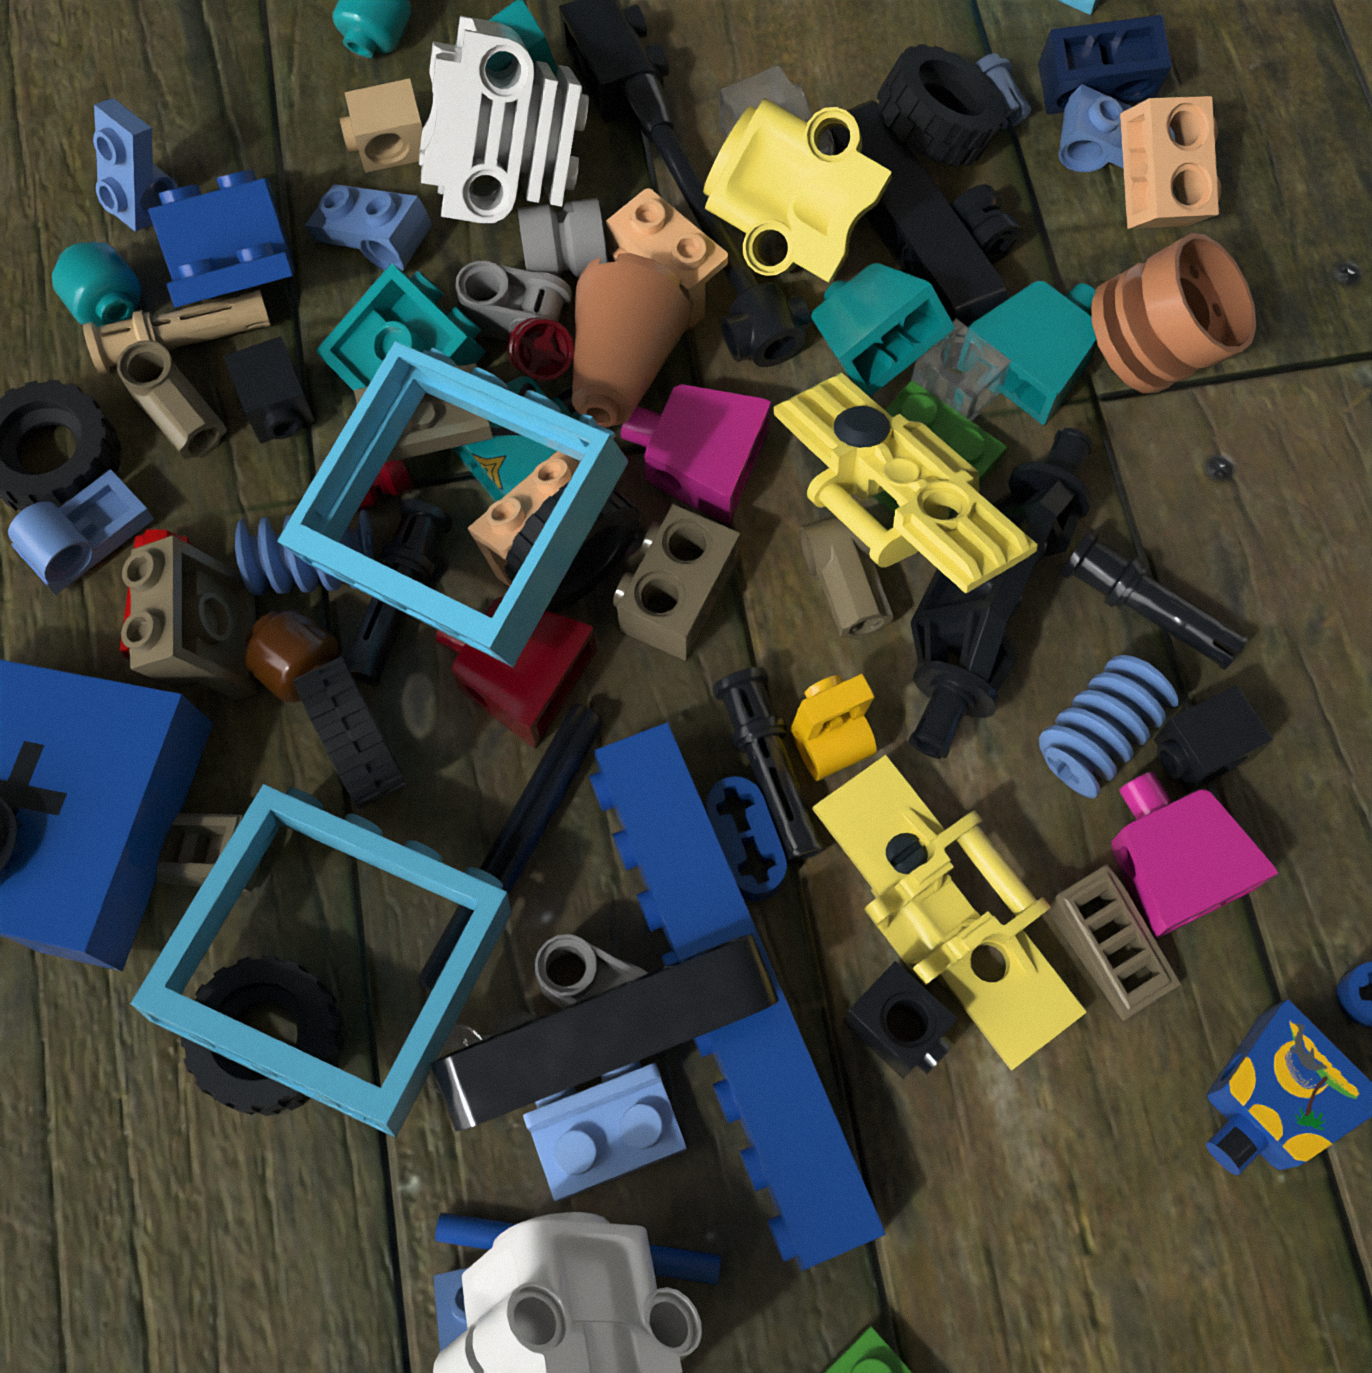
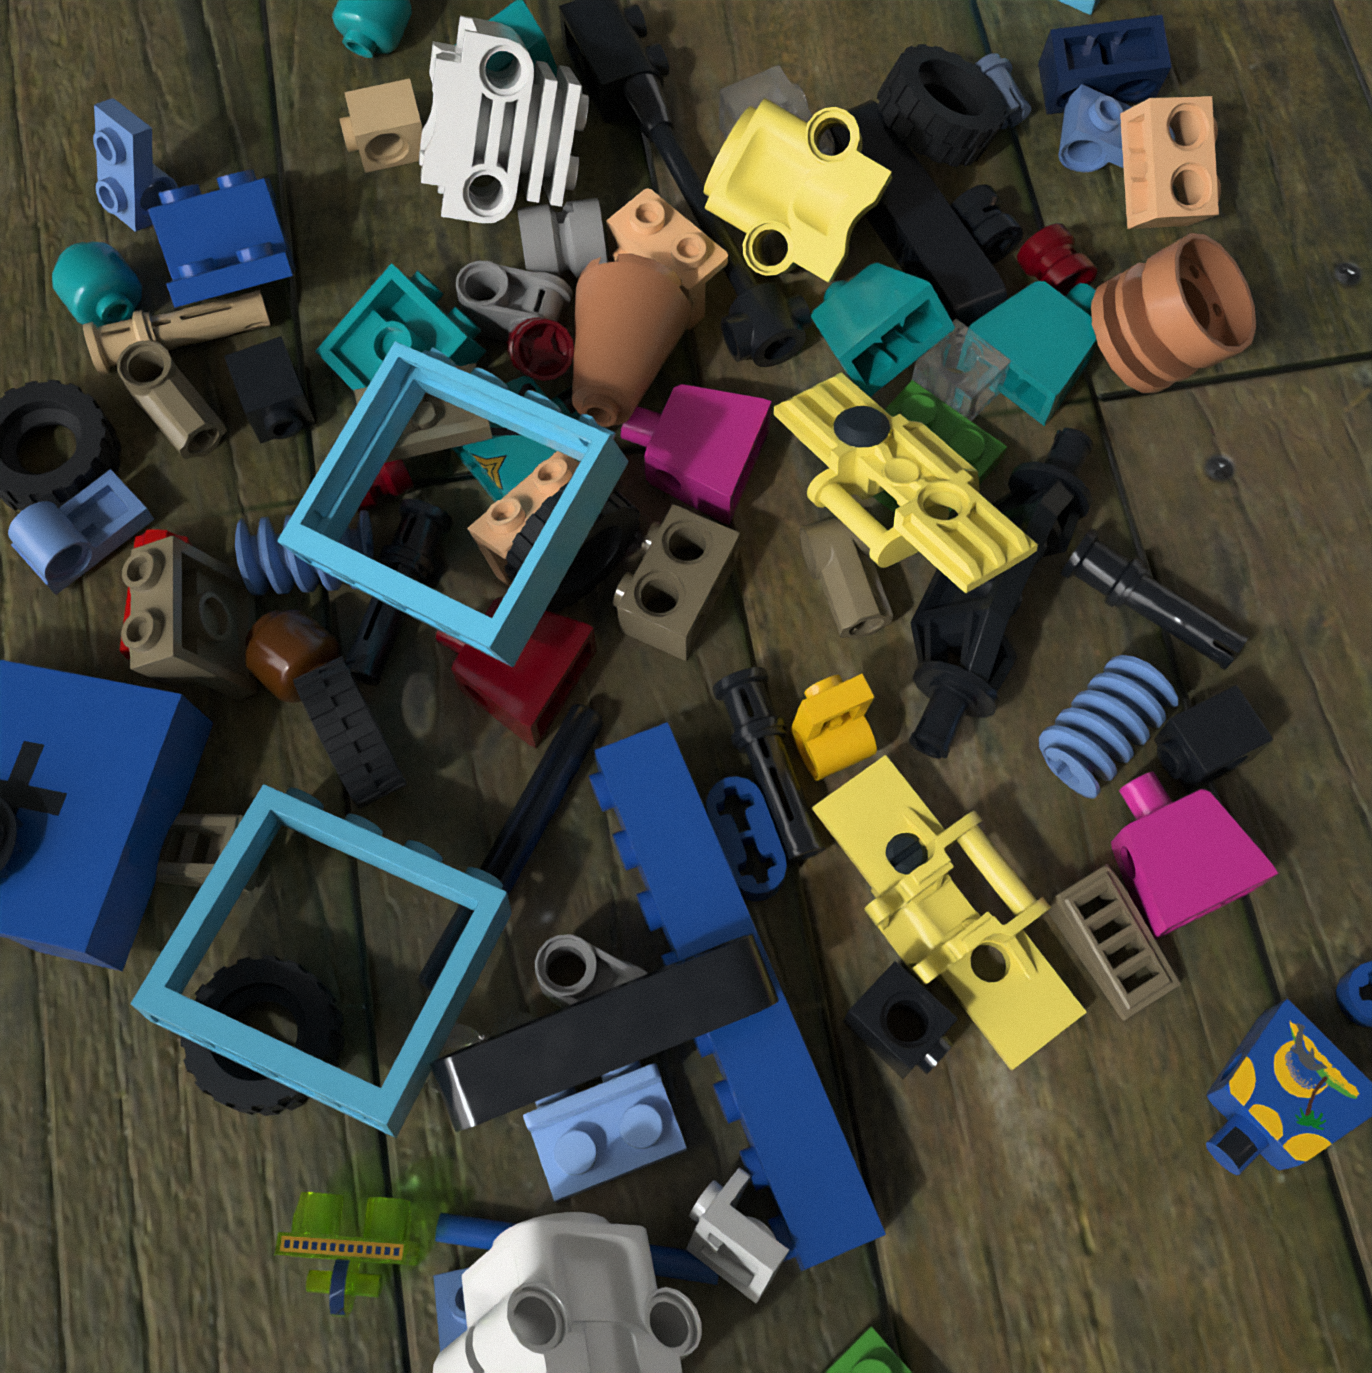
(317, 1236): none -> clear neon green hips
(377, 222): medium blue plate -> none
(734, 1244): none -> white bracket
(1052, 259): none -> dark red wheel

